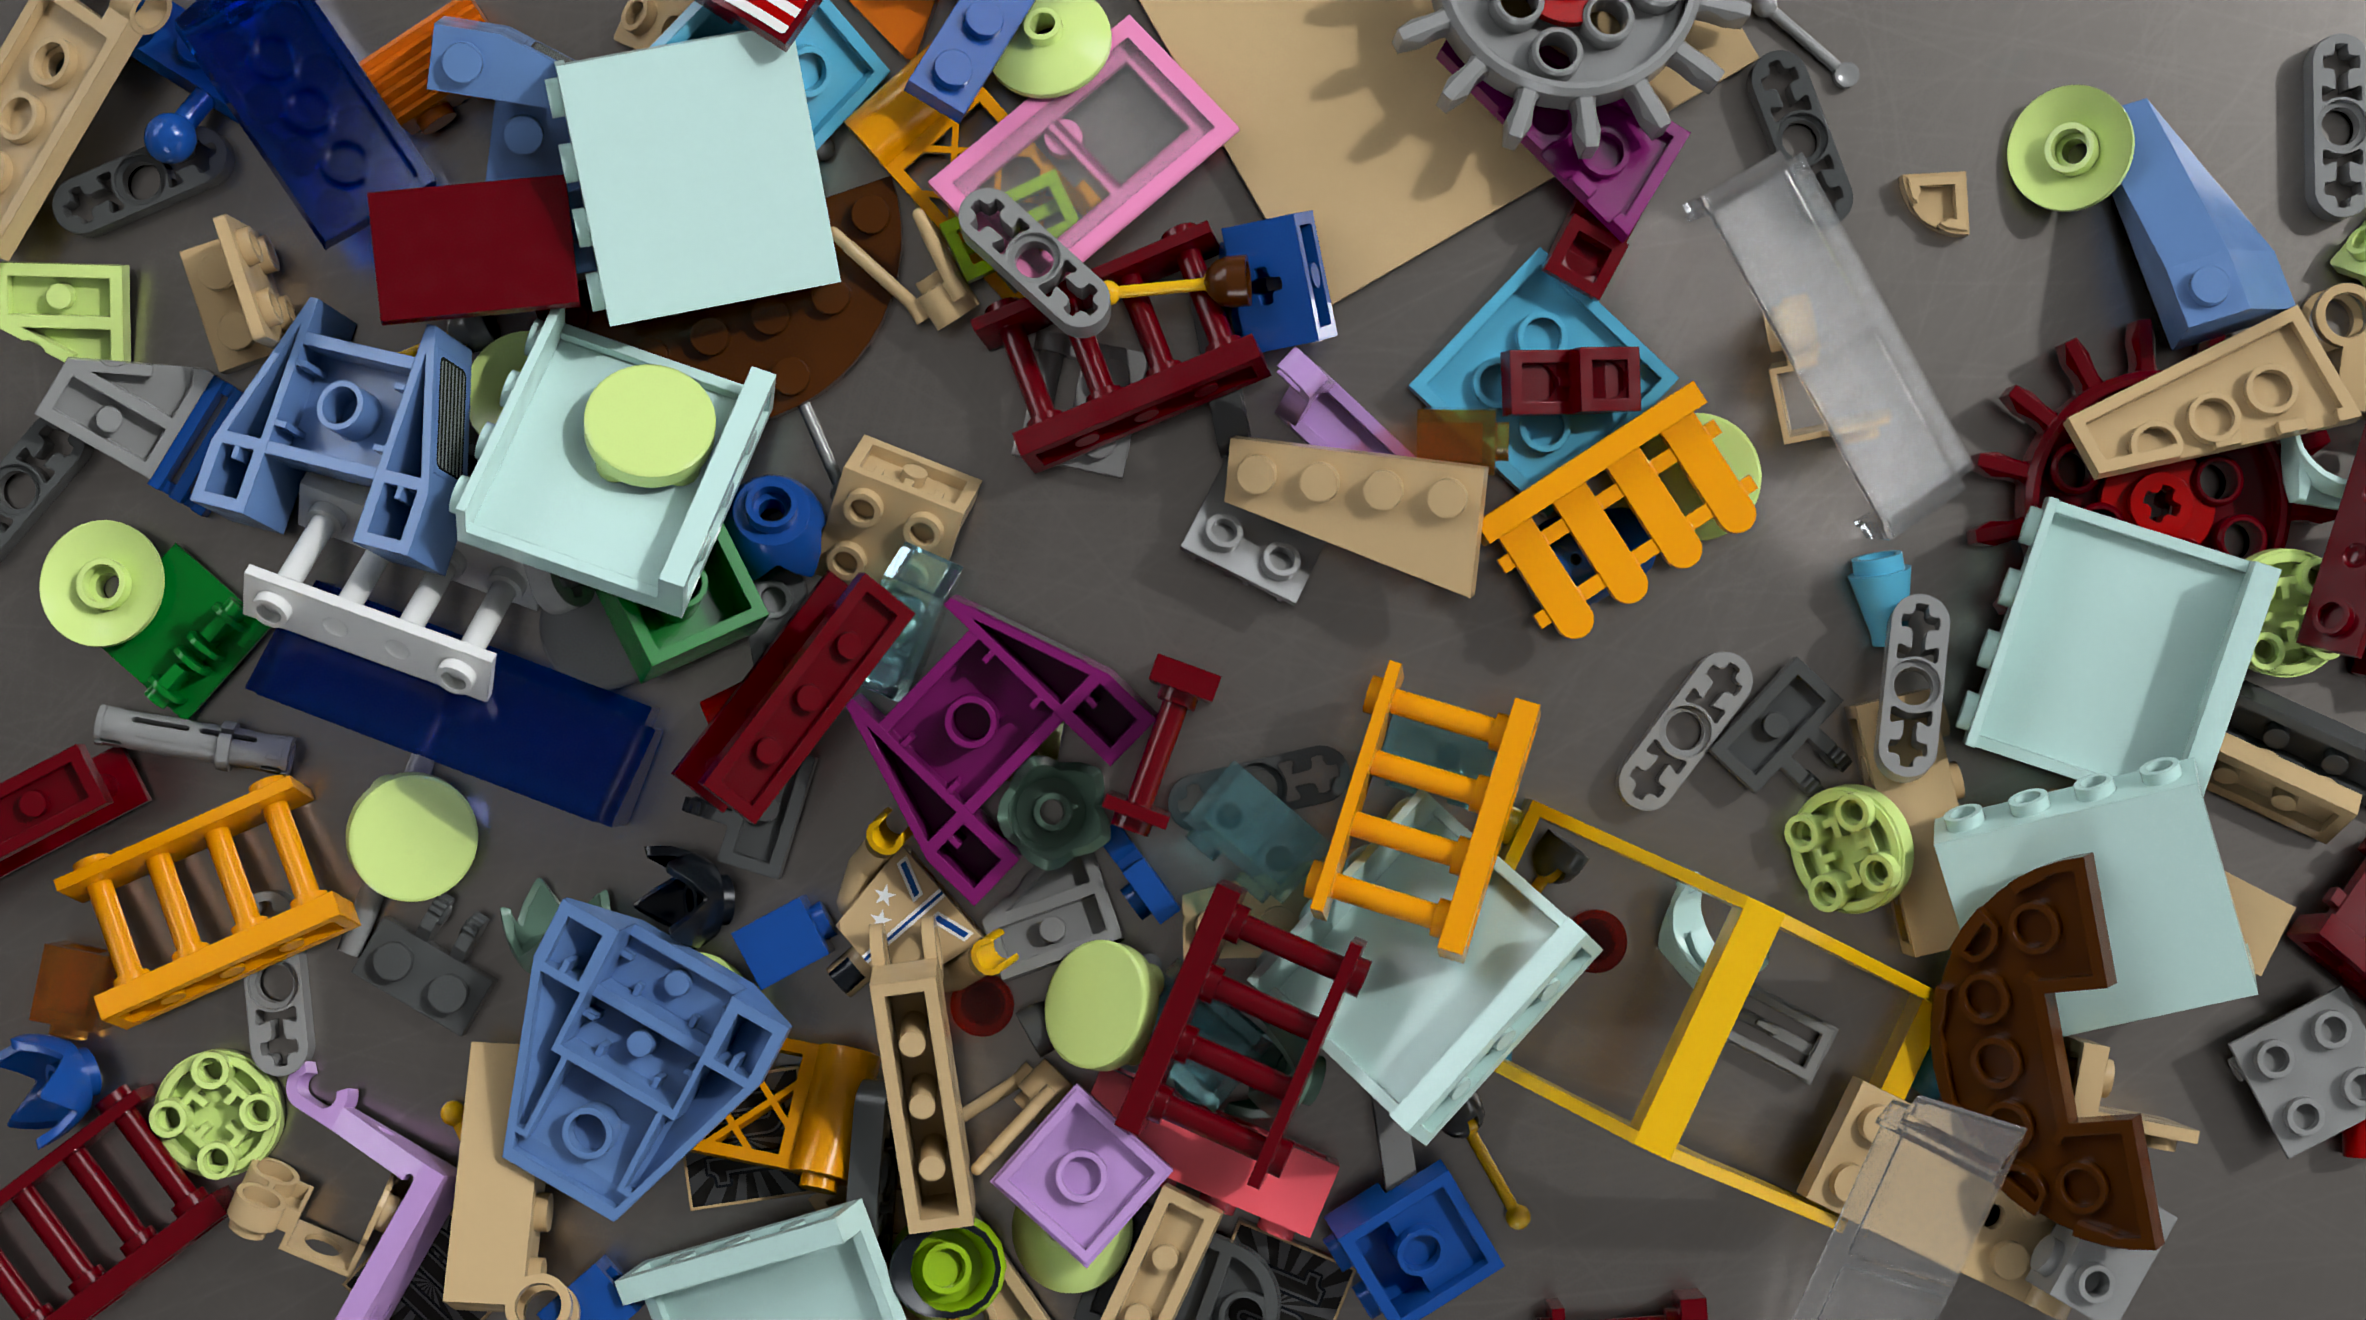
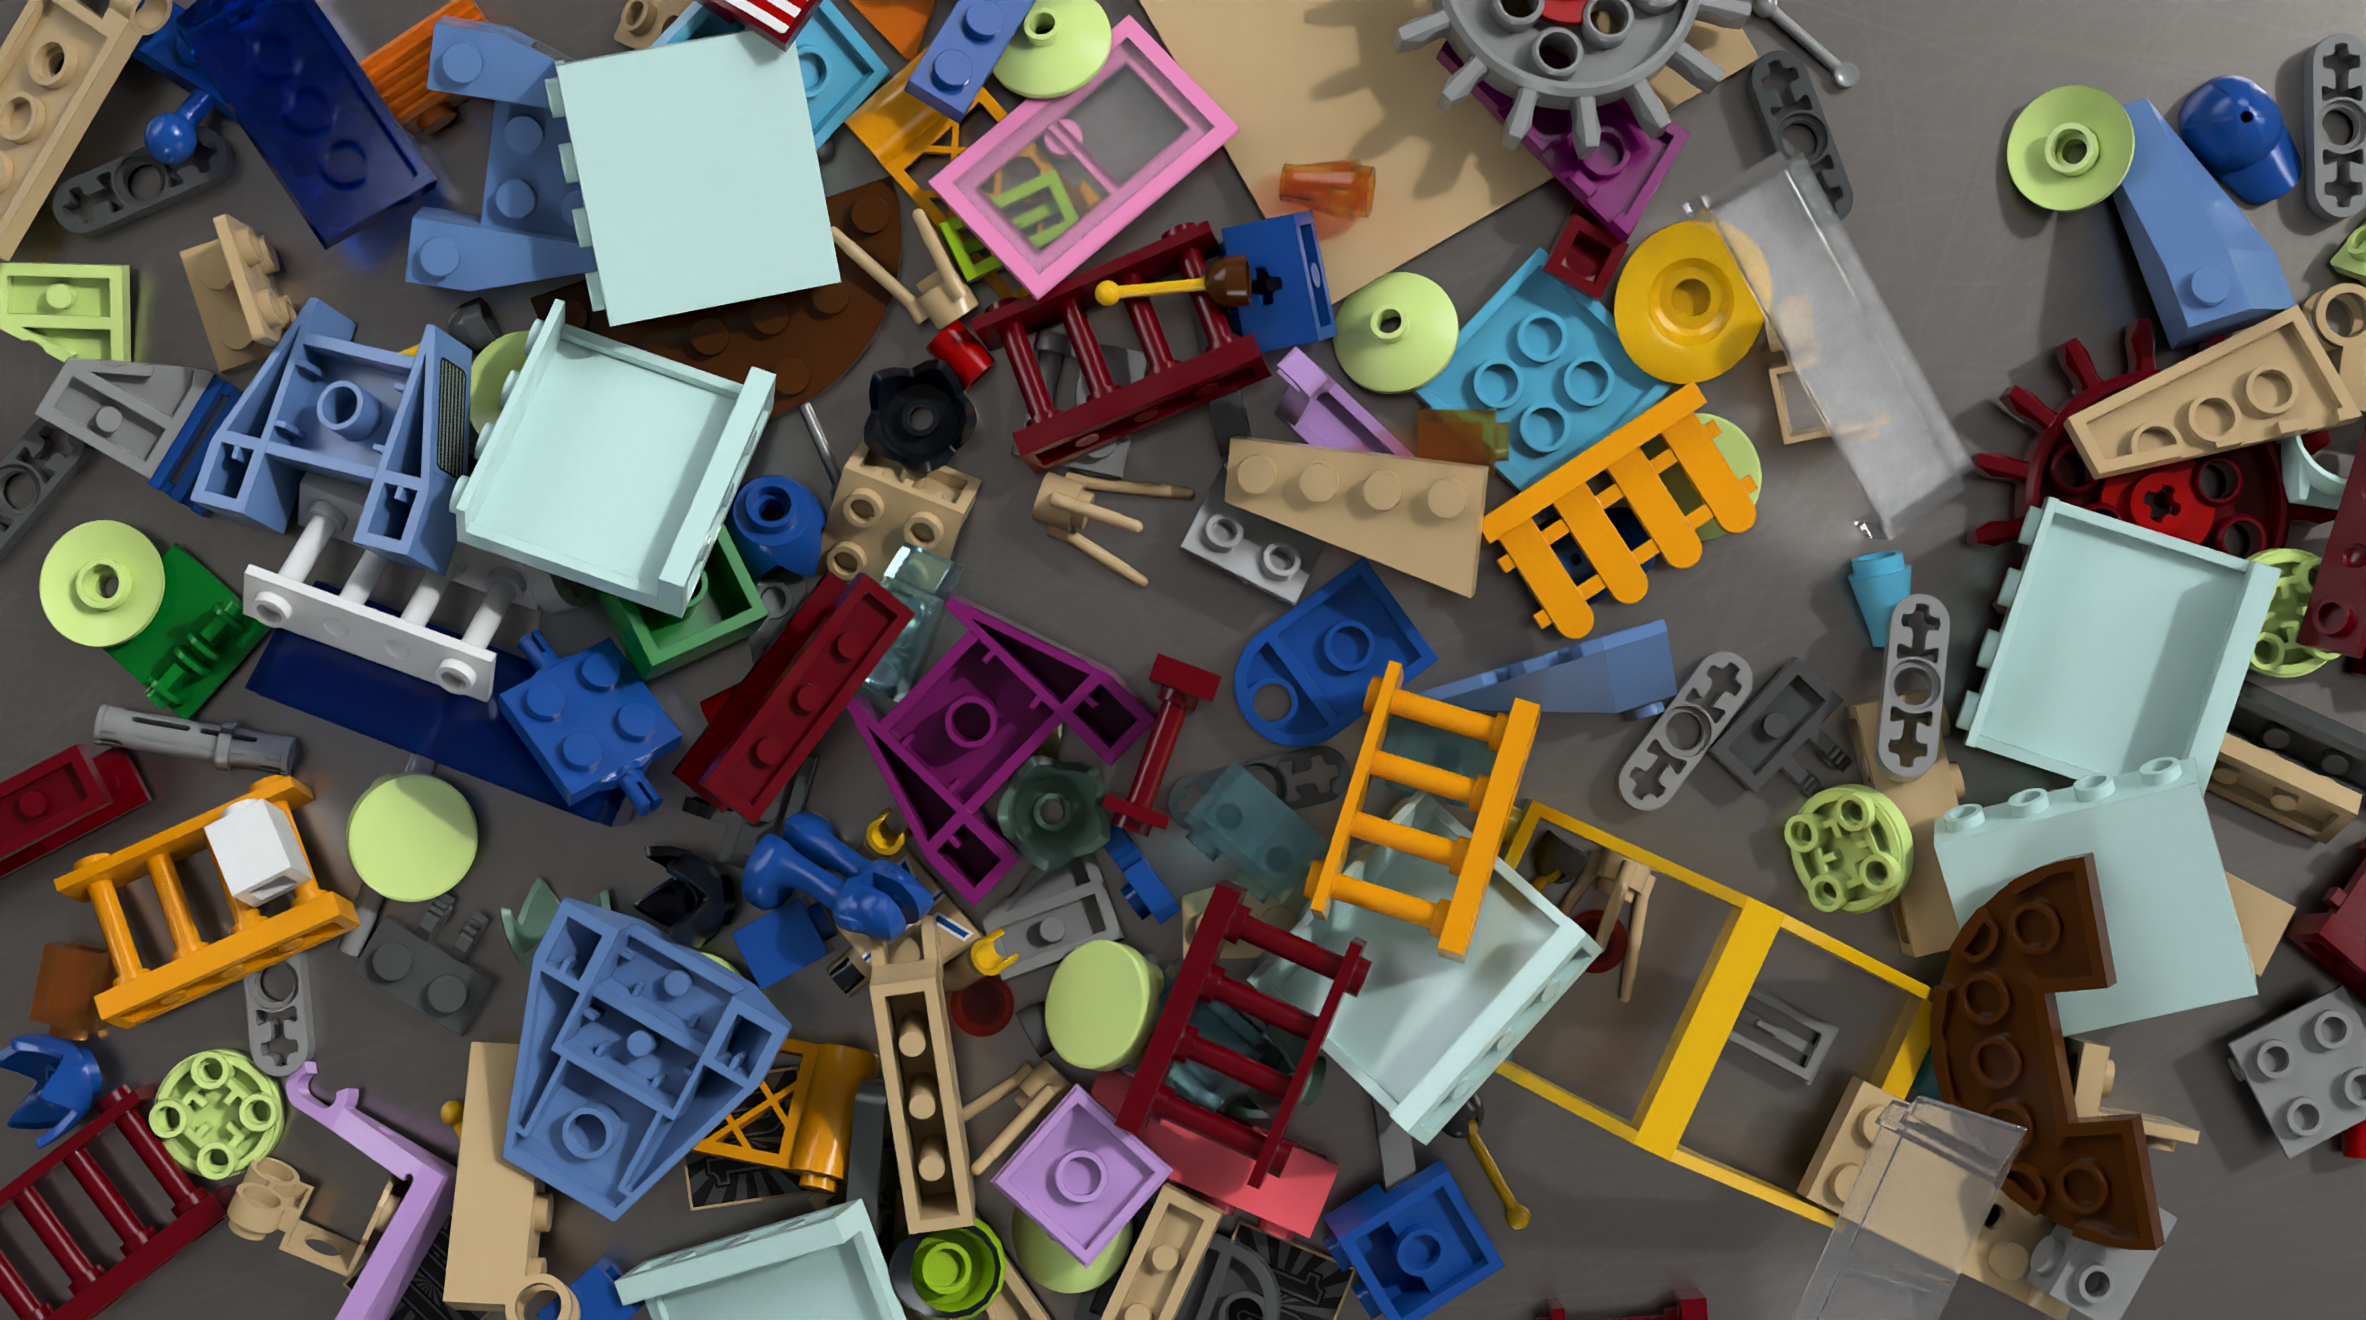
(257, 851): none -> white brick
(473, 249): dark red tile -> none
(589, 722): none -> blue plate
(649, 427): yellowish green tile -> none
(873, 900): none -> blue piece
(897, 393): none -> black piece
(962, 353): none -> red hinge
(1013, 219): light grey beam -> none
(1066, 504): none -> tan plant
(1327, 656): none -> blue plate
(1332, 187): none -> clear orange cone
(1407, 356): none -> yellowish green dish
(1570, 381): dark red slope -> none
(1598, 676): none -> medium blue wedge
(1621, 881): none -> tan plant
(1685, 305): none -> yellow hat
(1685, 936): light aqua helmet -> none
(1938, 201): tan tile -> none
(2248, 158): none -> blue cap

